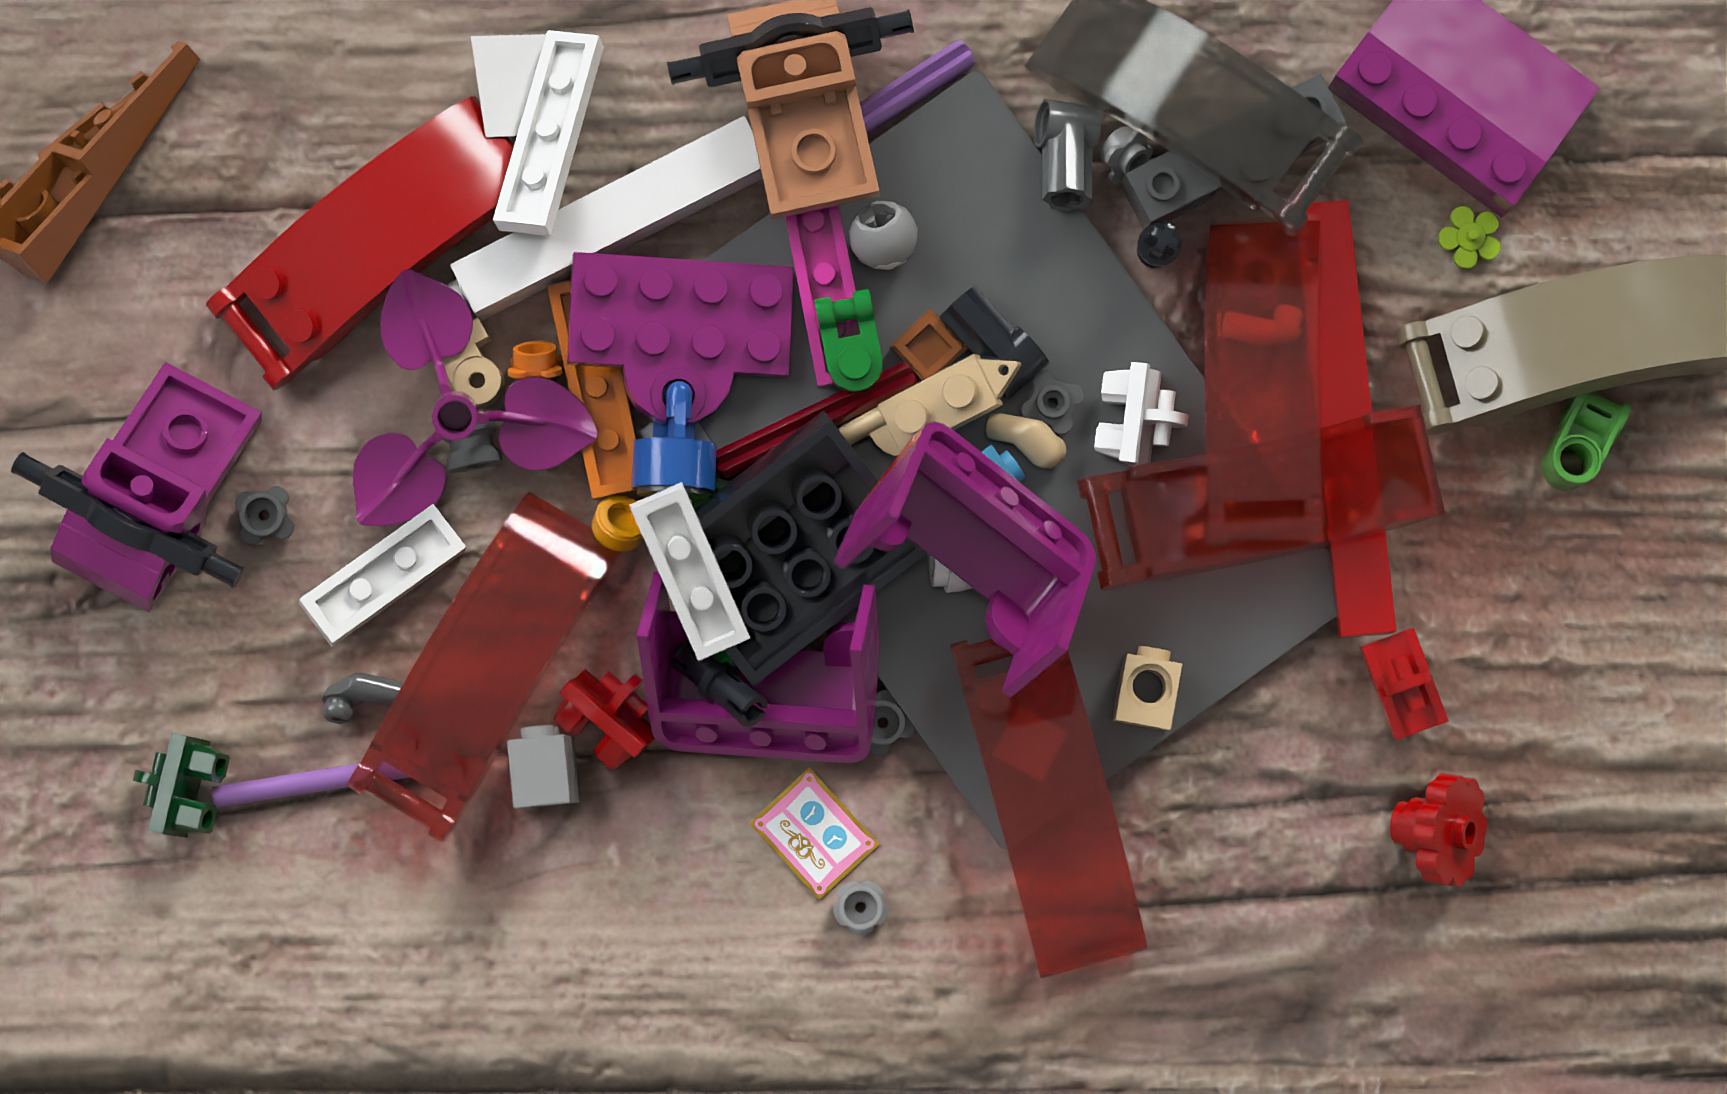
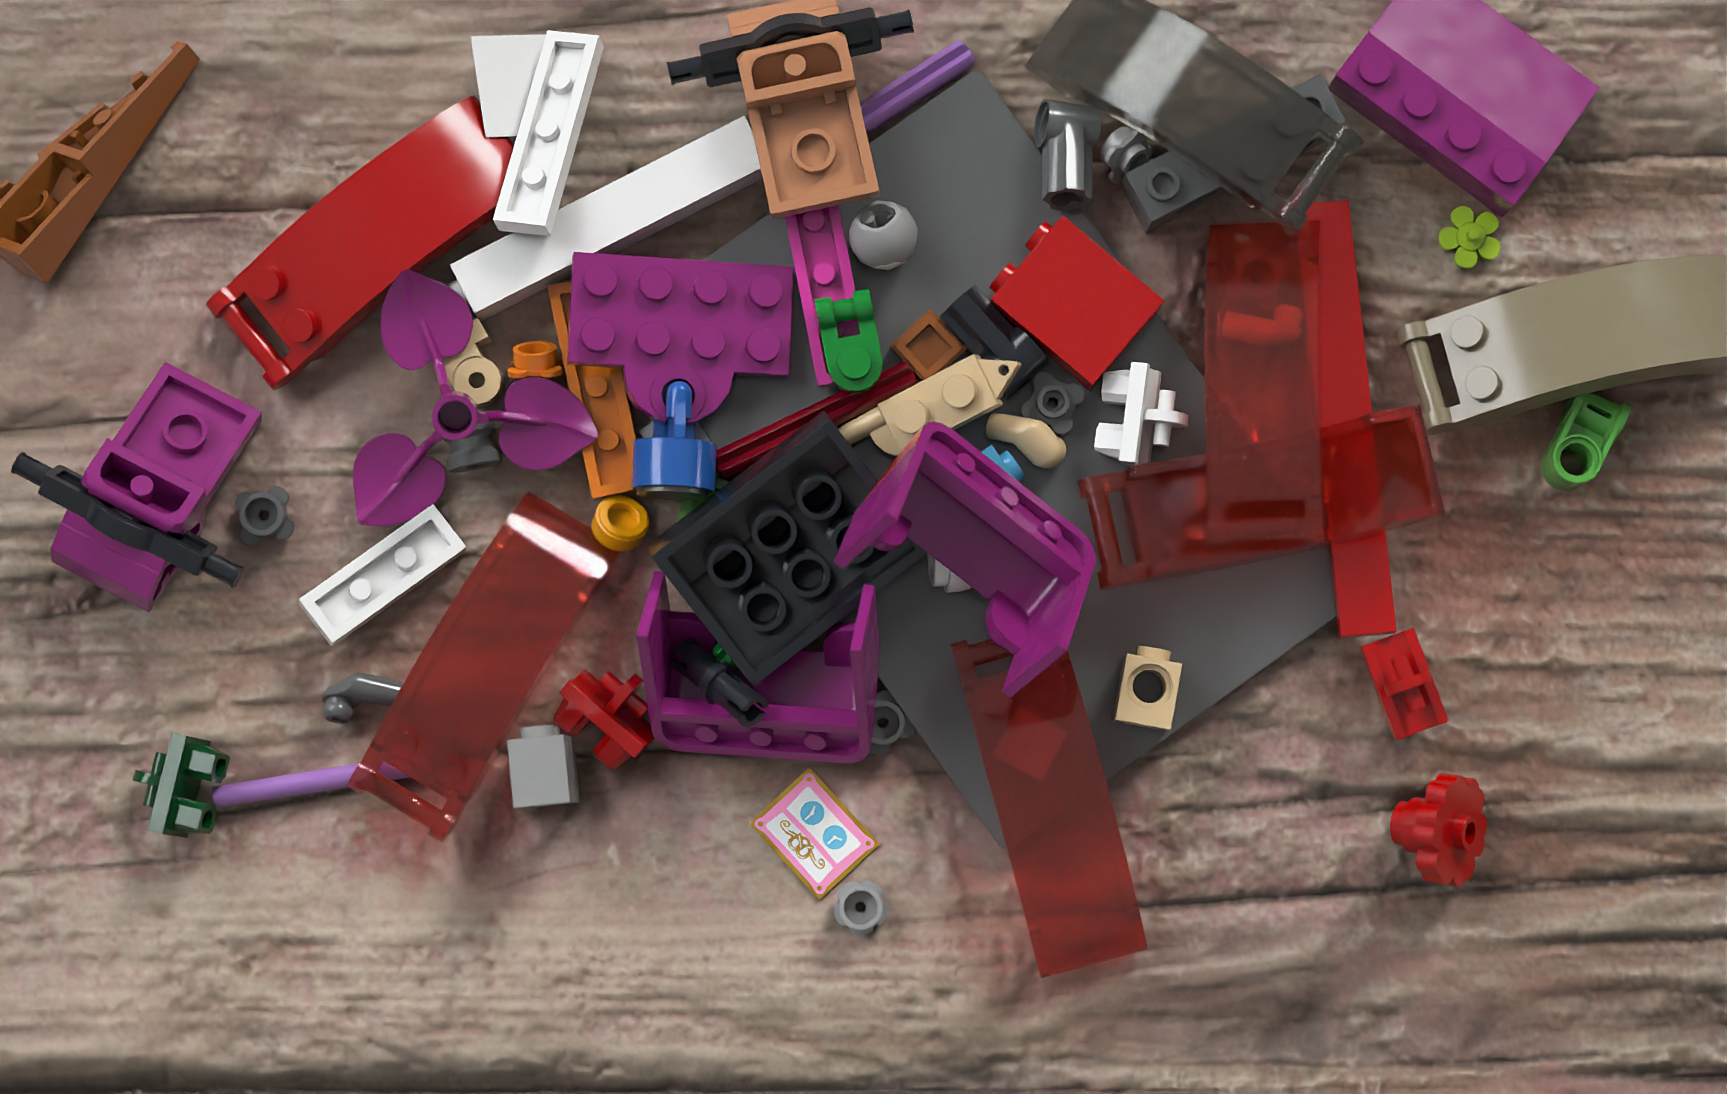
(689, 571): white hinge -> none
(1074, 301): none -> red brick
(1159, 244): black axle -> none

